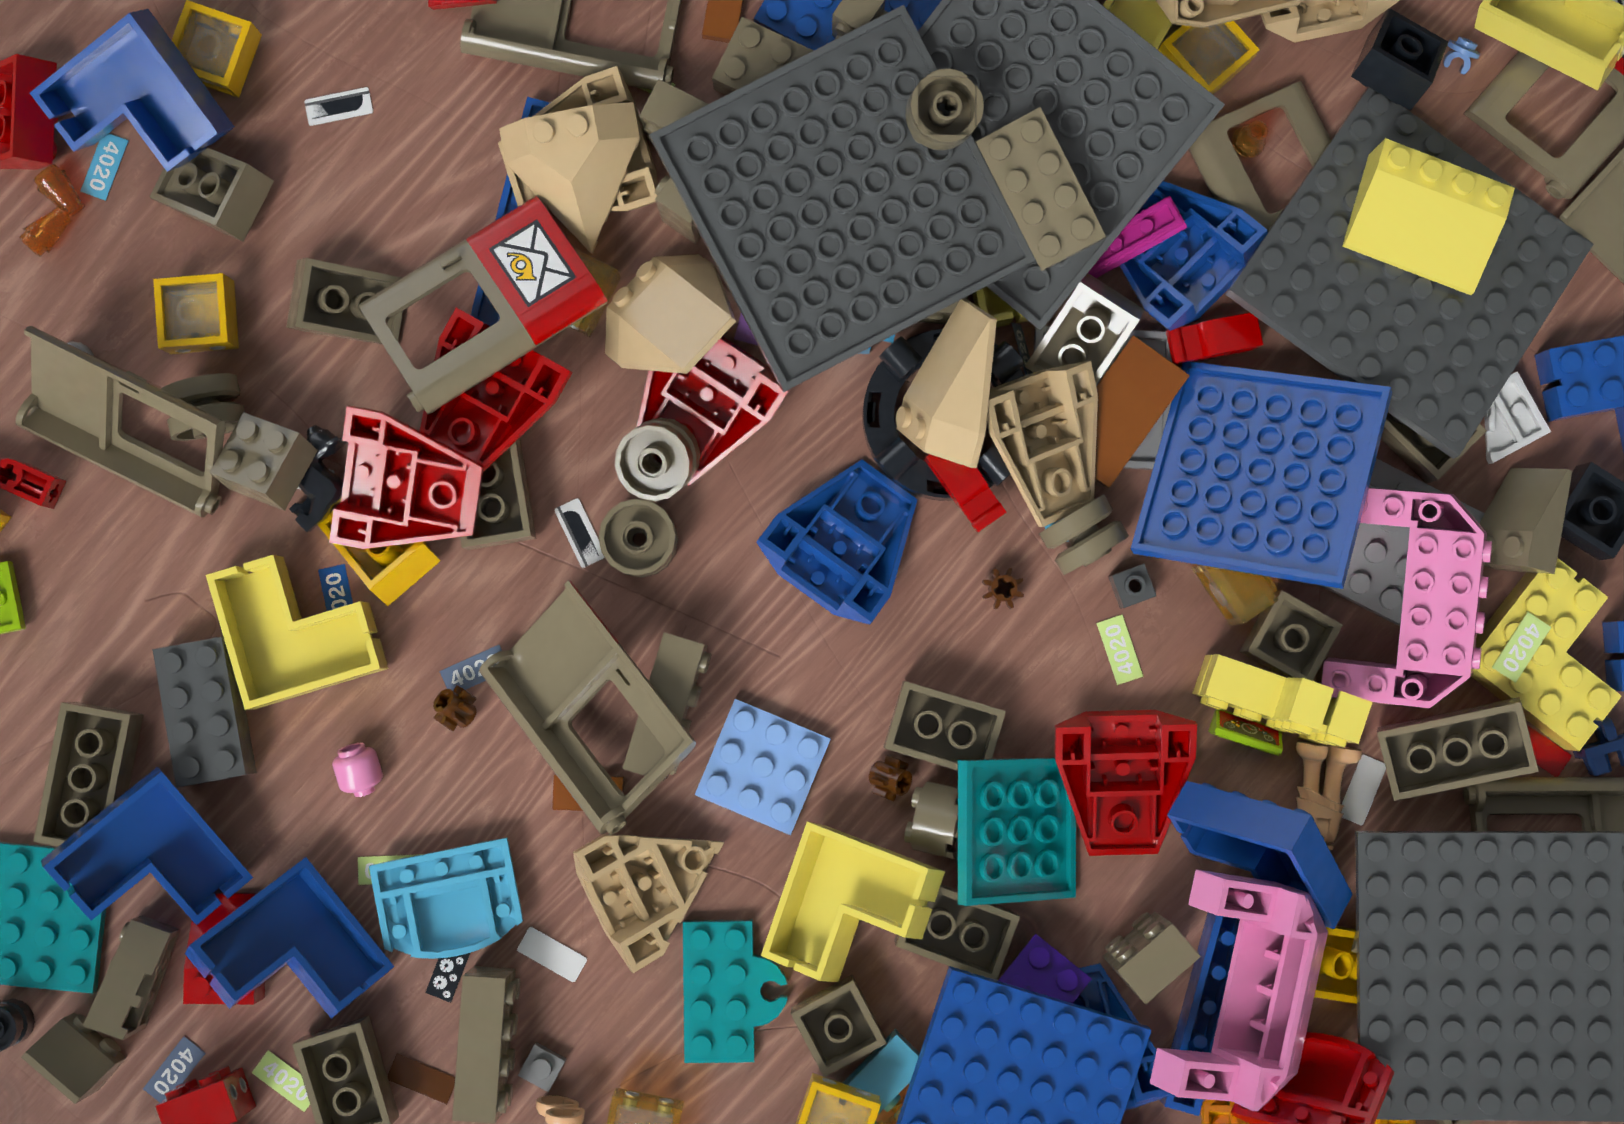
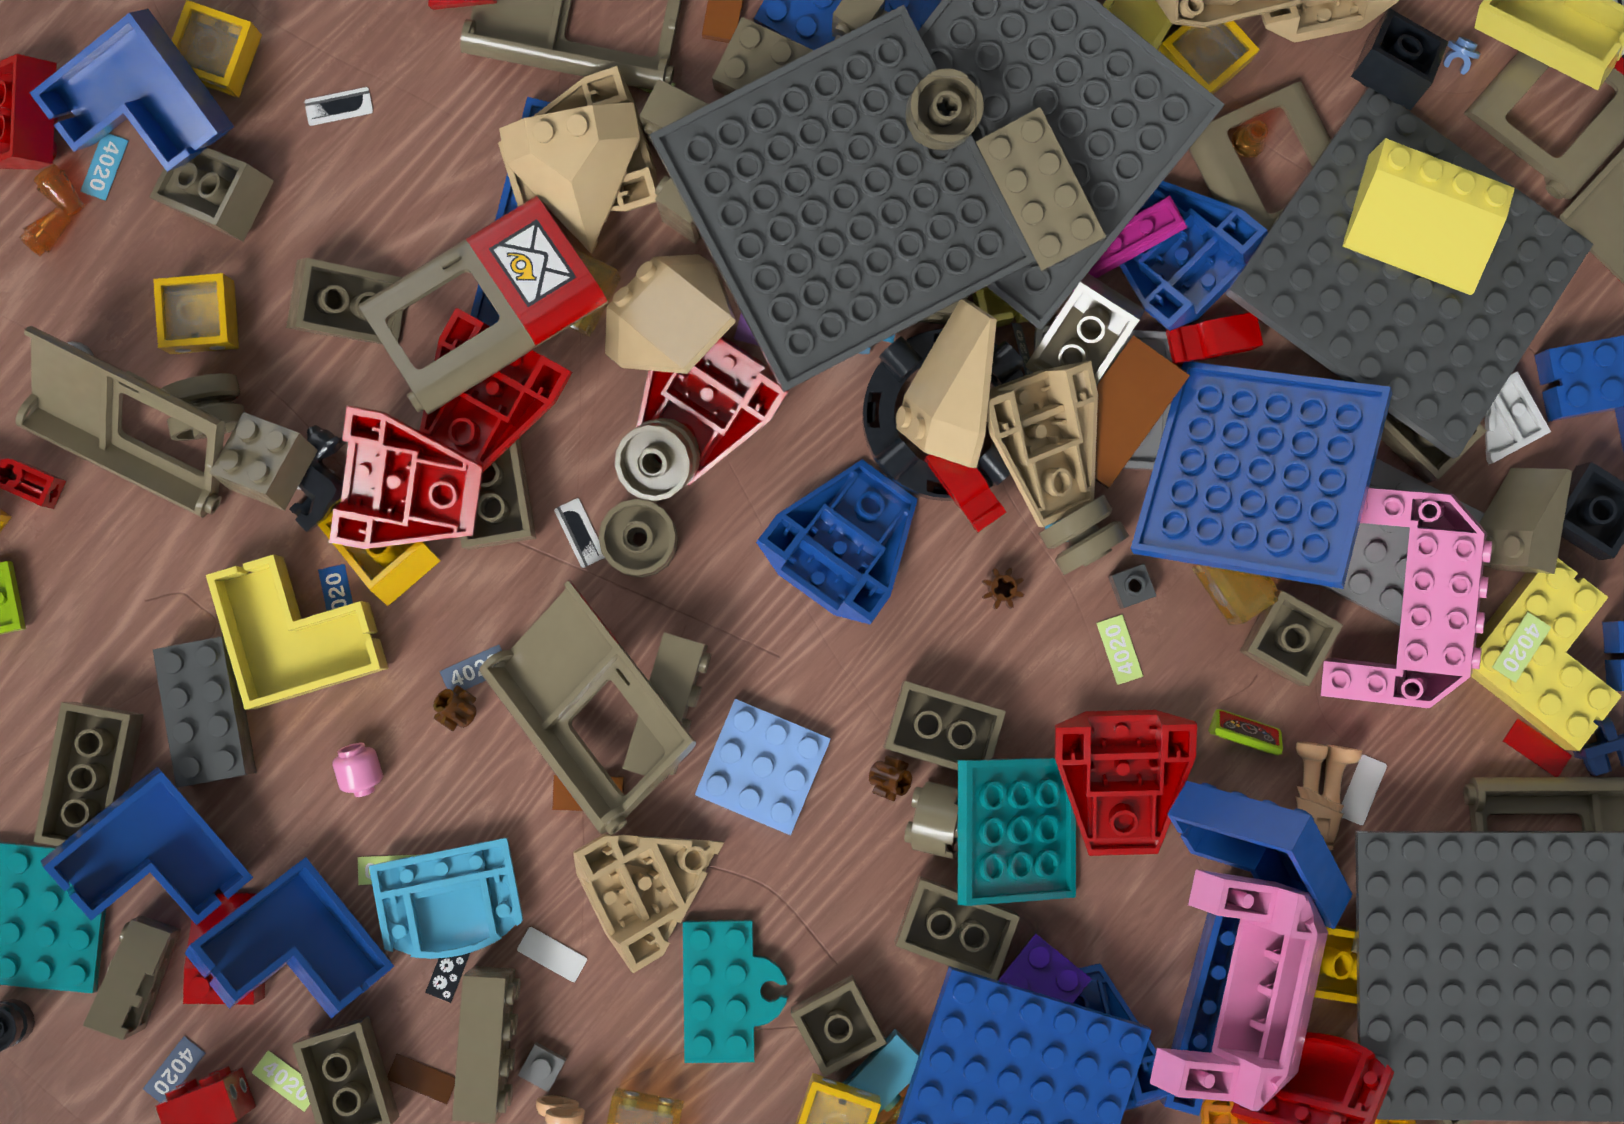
(74, 1058): dark tan slope -> none
(835, 886): light yellow piece -> none
(1150, 955): dark tan brick -> none
(1285, 703): light yellow piece -> none
(1457, 749): dark tan brick -> none

